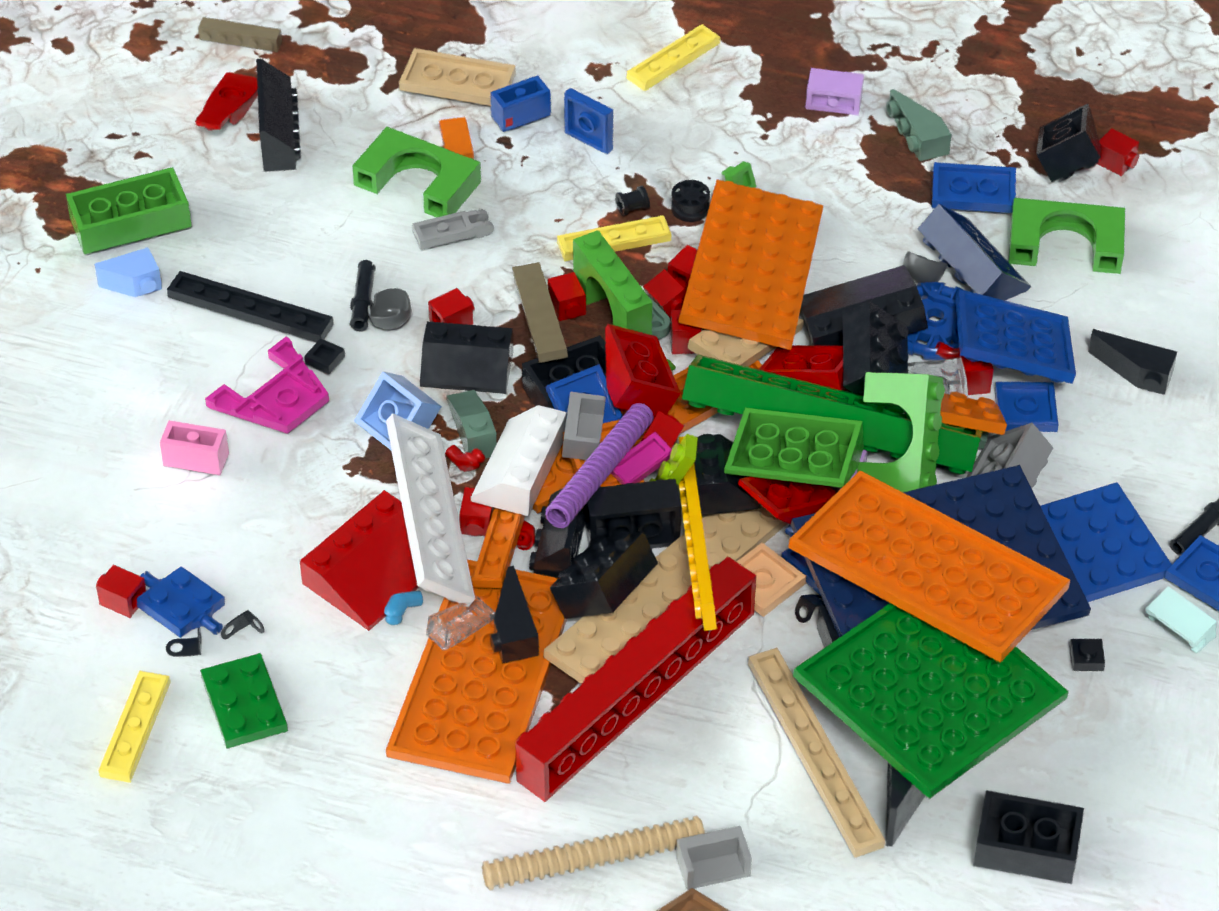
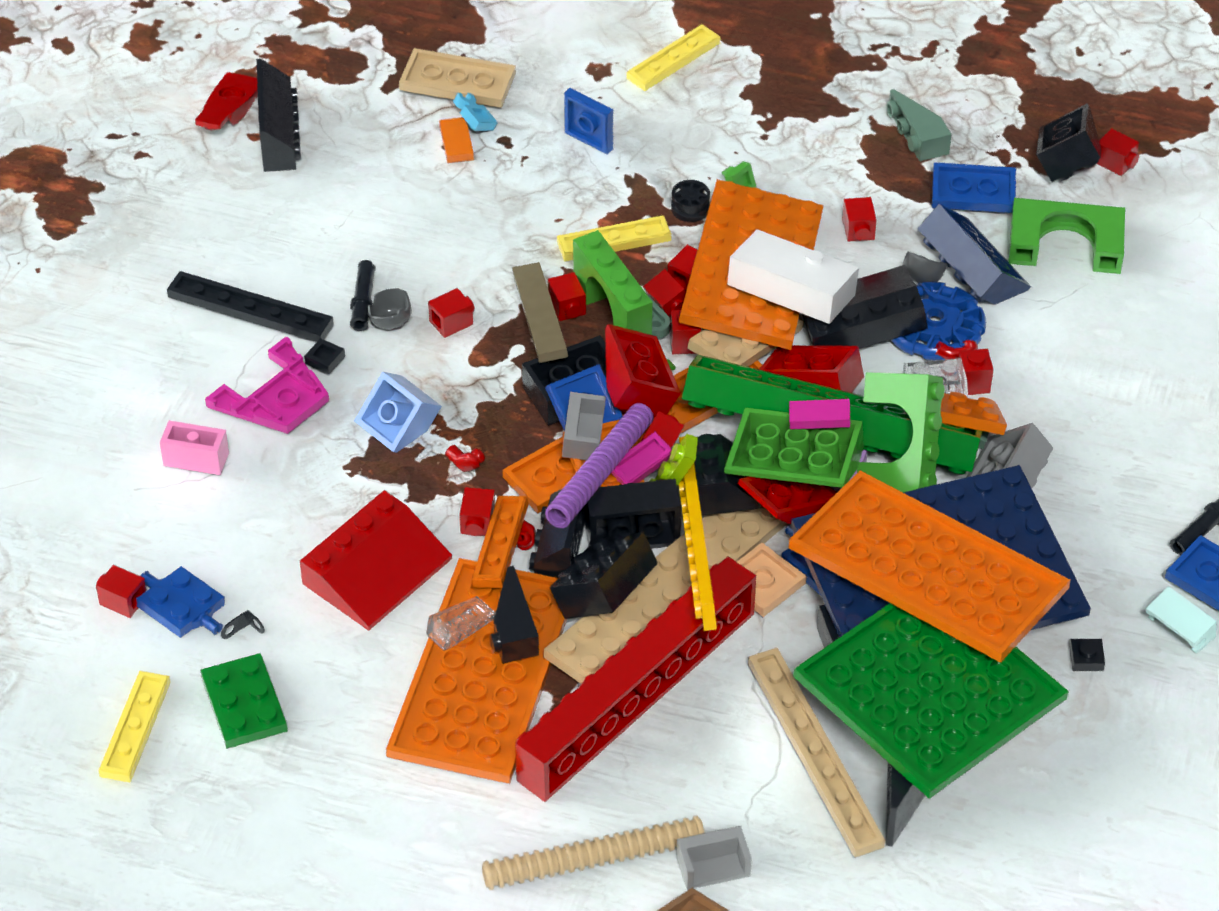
(128, 210): bright green brick -> none
(129, 273): light blue slope -> none
(191, 646): black piece -> none
(240, 34): dark tan piece -> none
(398, 151): bright green arch -> none
(398, 603): dark azure arm -> none
(429, 510): white plate -> none
(452, 228): light grey hinge -> none
(466, 357): black slope -> none
(473, 422): sand green slope -> none
(476, 115): none -> medium azure plate
(520, 103): blue brick -> none
(521, 460): white slope -> none
(632, 201): black bush -> none
(792, 276): none -> white brick
(810, 602): black piece -> none
(819, 414): none -> dark pink tile
(834, 91): lavender panel -> none
(859, 219): none -> red brick
(873, 344): black brick -> none
(1014, 336): blue plate -> none
(1028, 403): blue tile -> none
(1028, 837): black brick -> none
(1105, 541): blue plate -> none
(1136, 361): black slope -> none

